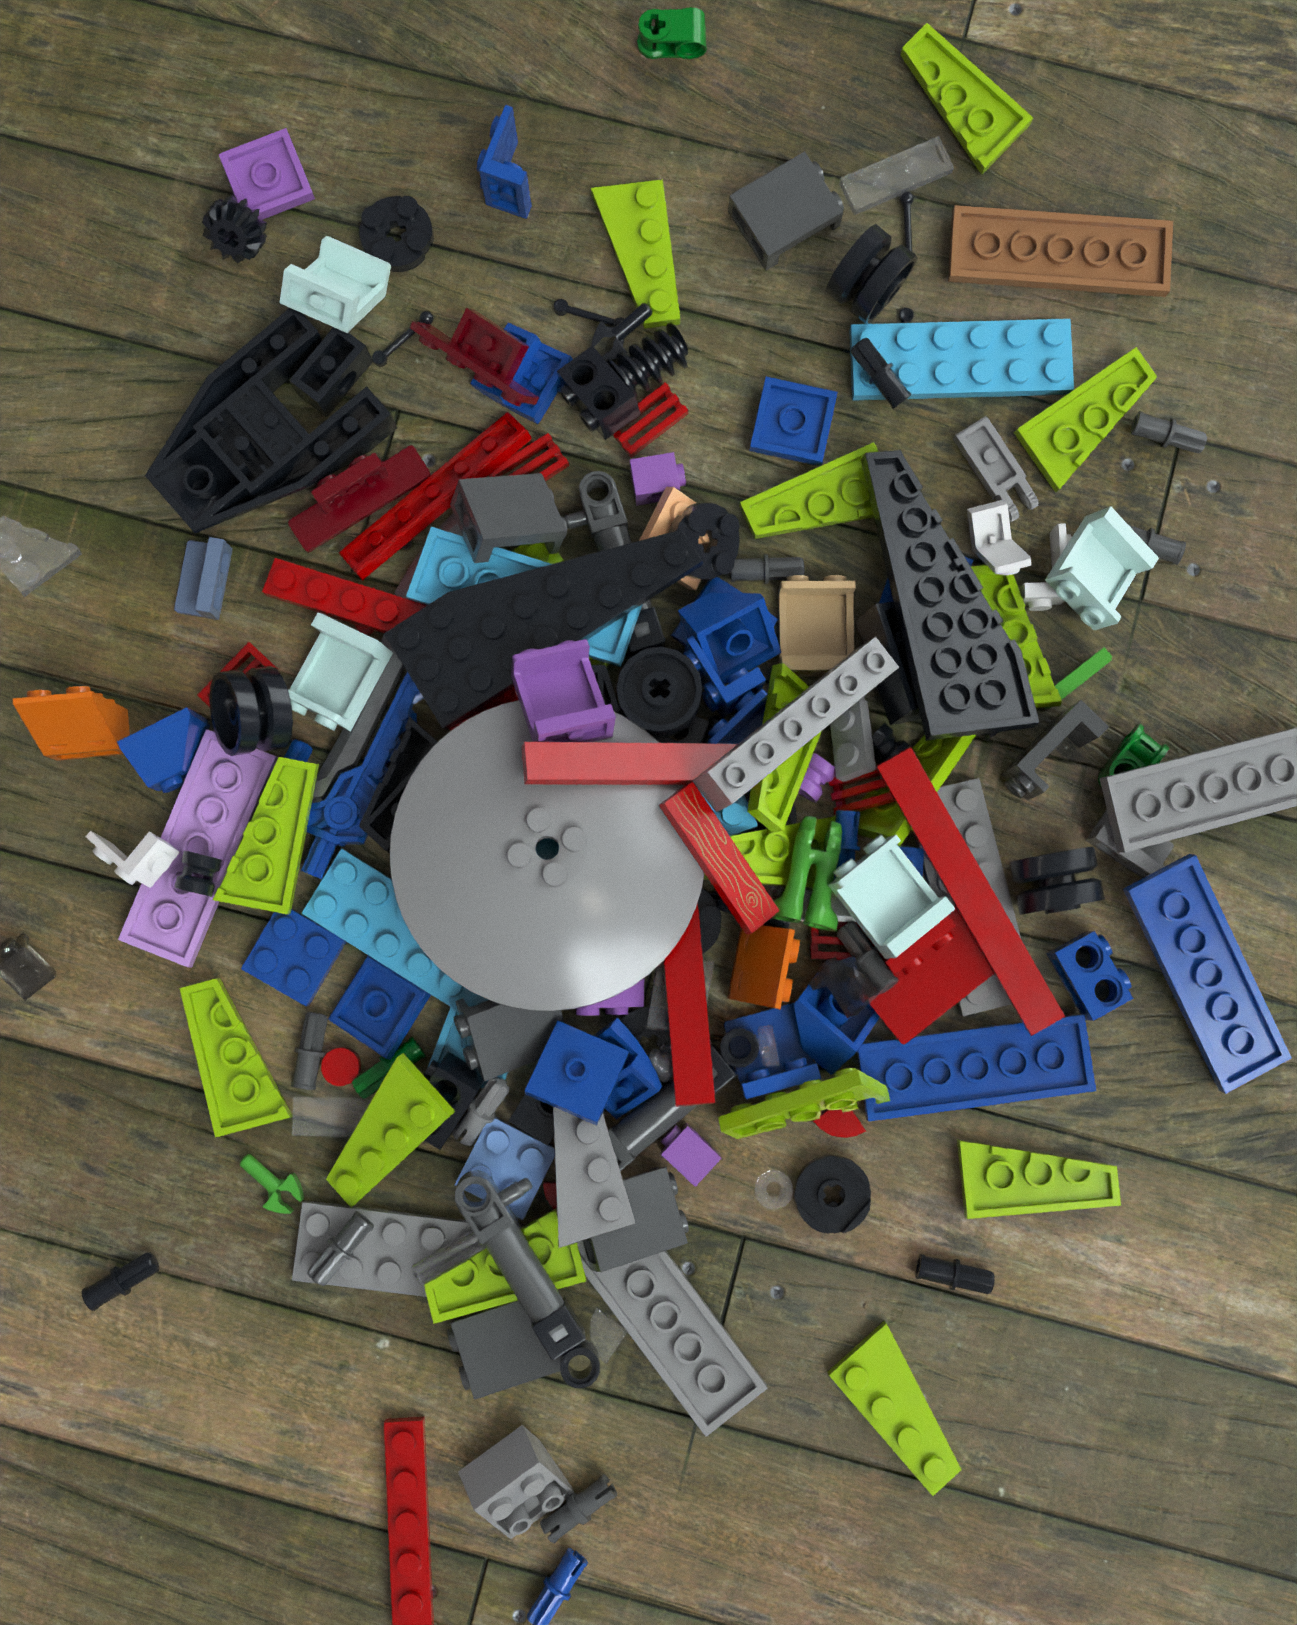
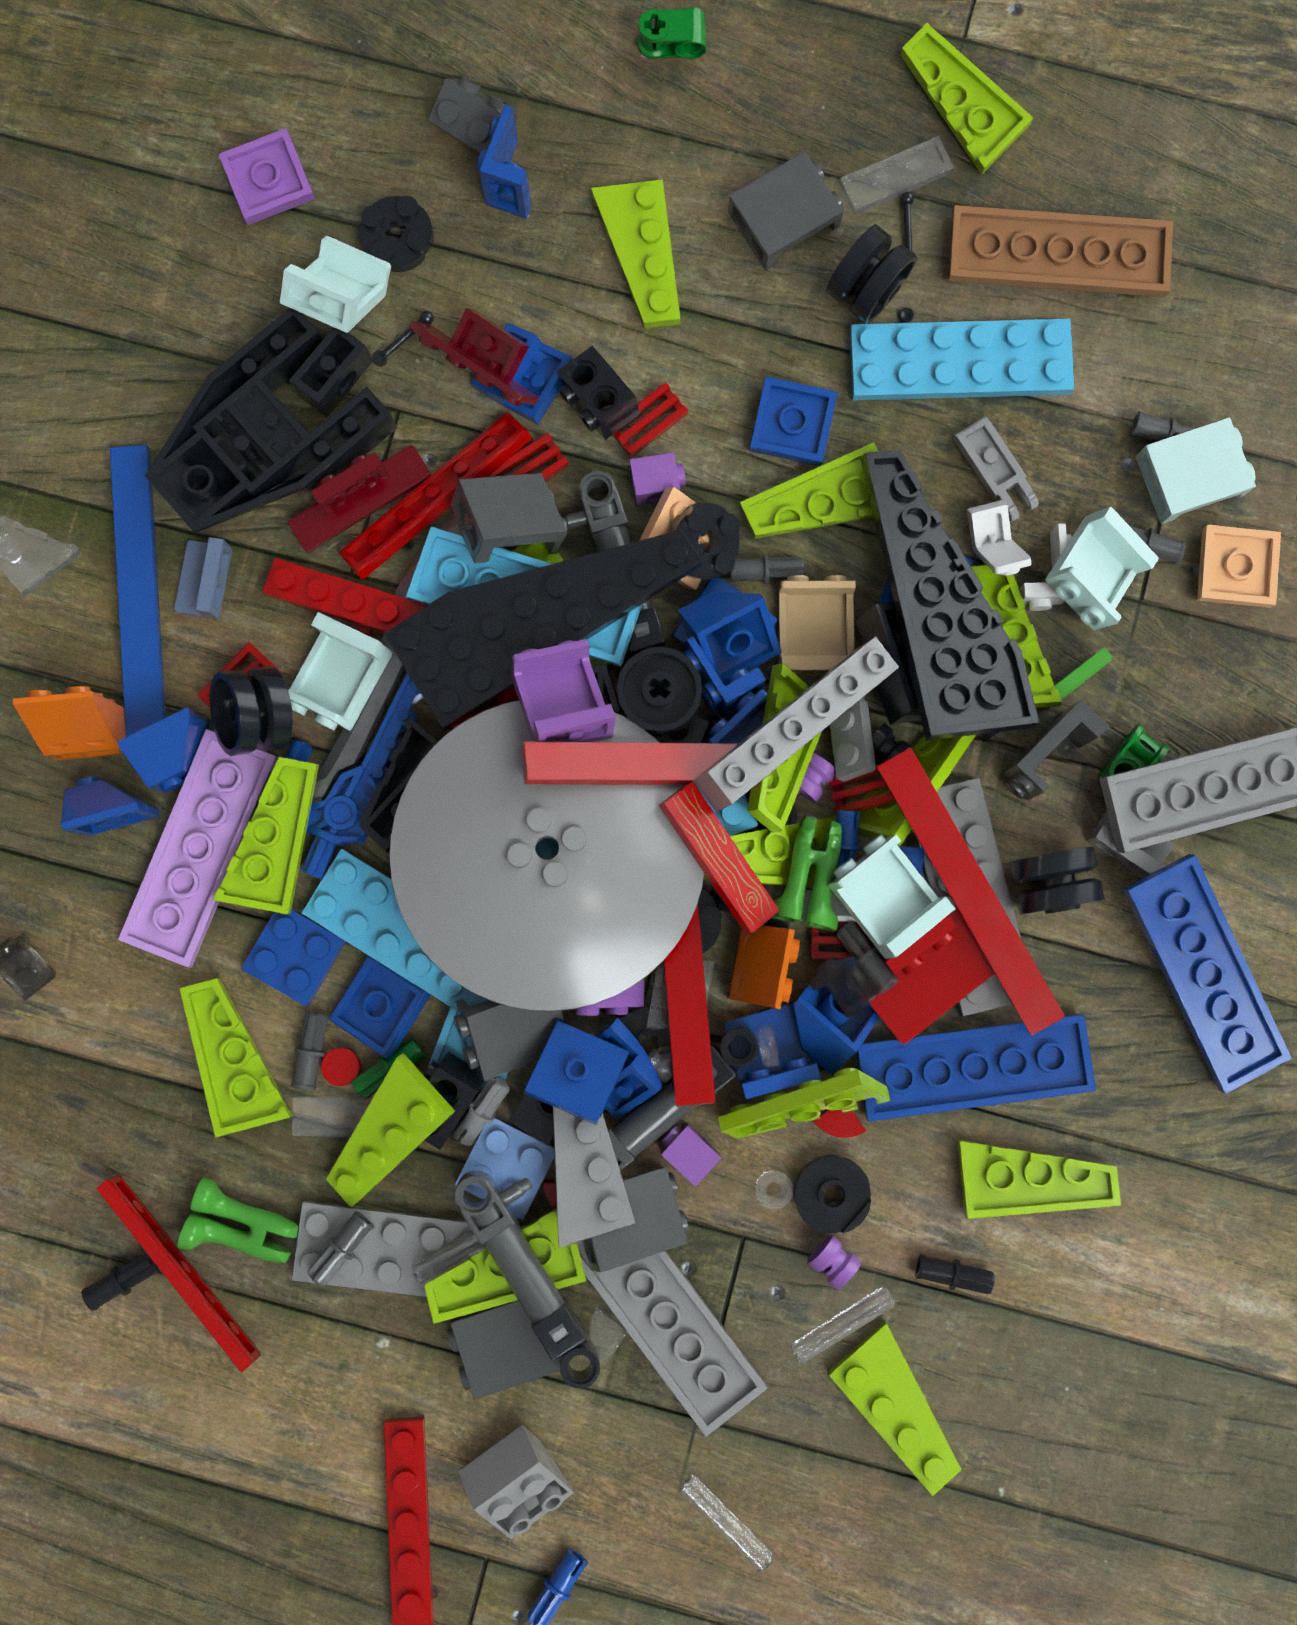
(102, 807): none -> blue slope
(137, 587): none -> blue tile
(143, 865): white bracket -> none
(179, 1272): none -> red tile
(198, 864): black wheel -> none
(201, 1229): none -> bright green piece
(234, 229): black gear -> none
(273, 1185): bright green bar -> none
(466, 112): none -> dark grey bracket
(561, 308): black hinge -> none
(578, 1508): dark grey pin -> none
(622, 330): black bar -> none
(651, 359): black piece -> none
(726, 1523): none -> clear axle
(834, 1262): none -> medium lavender wheel
(843, 1324): none -> clear axle
(880, 372): black axle -> none
(1075, 424): lime wing -> none
(1081, 981): blue brick -> none
(1195, 469): none -> light aqua panel
(1239, 566): none -> light nougat plate

